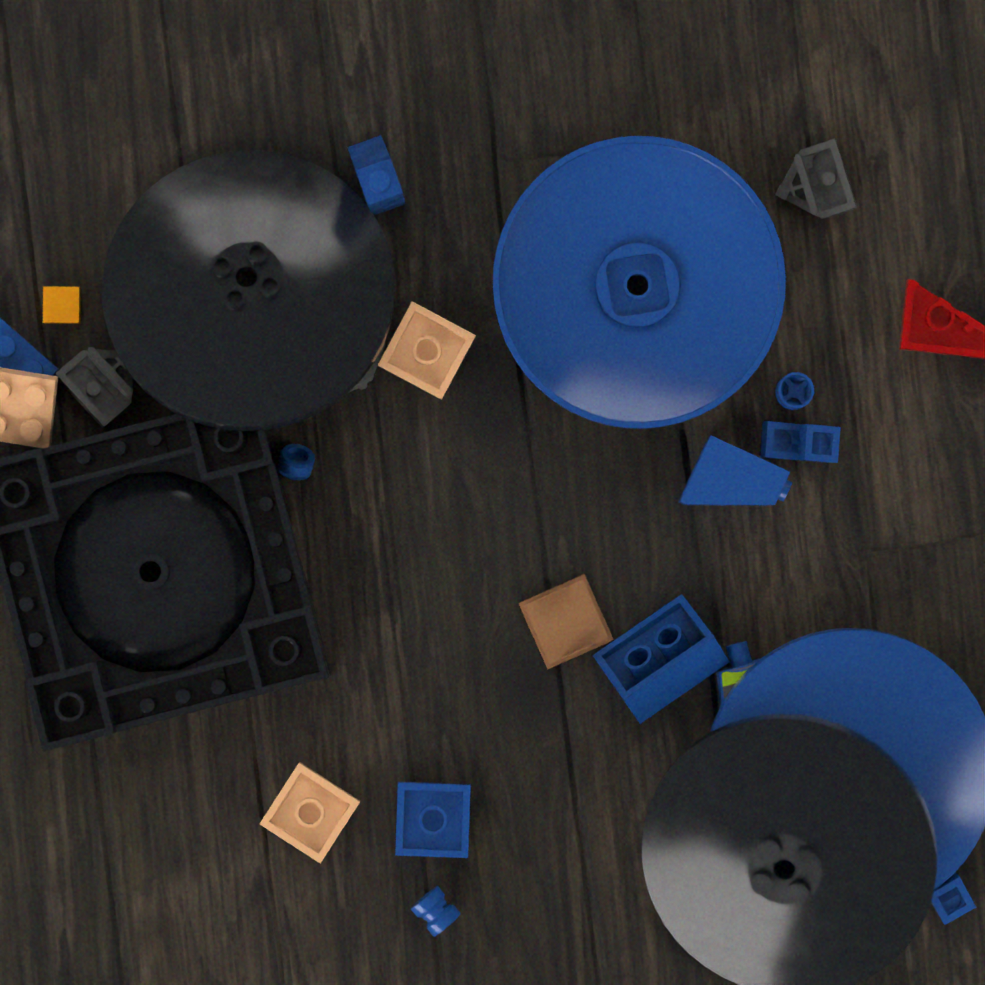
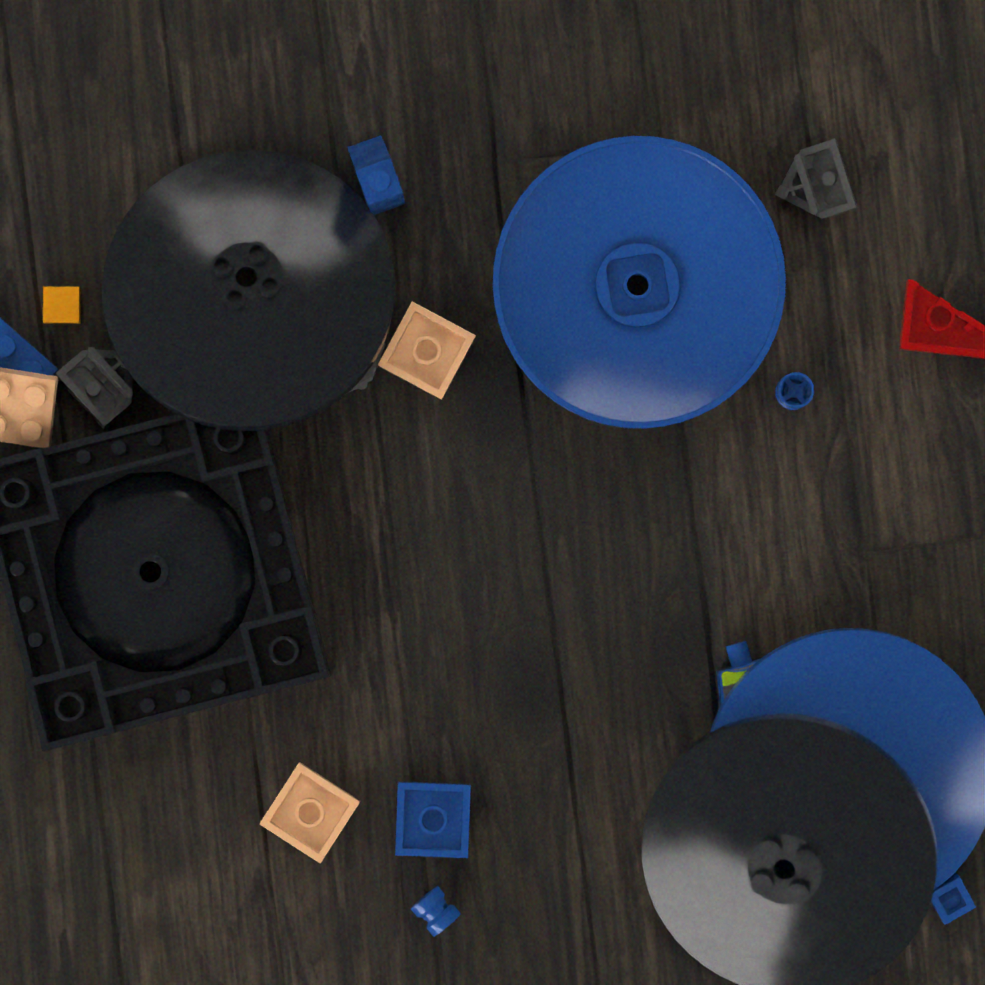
(295, 462): blue tile -> none
(566, 621): medium nougat piece -> none
(661, 658): blue slope -> none
(734, 478): blue slope -> none
(800, 442): blue slope -> none

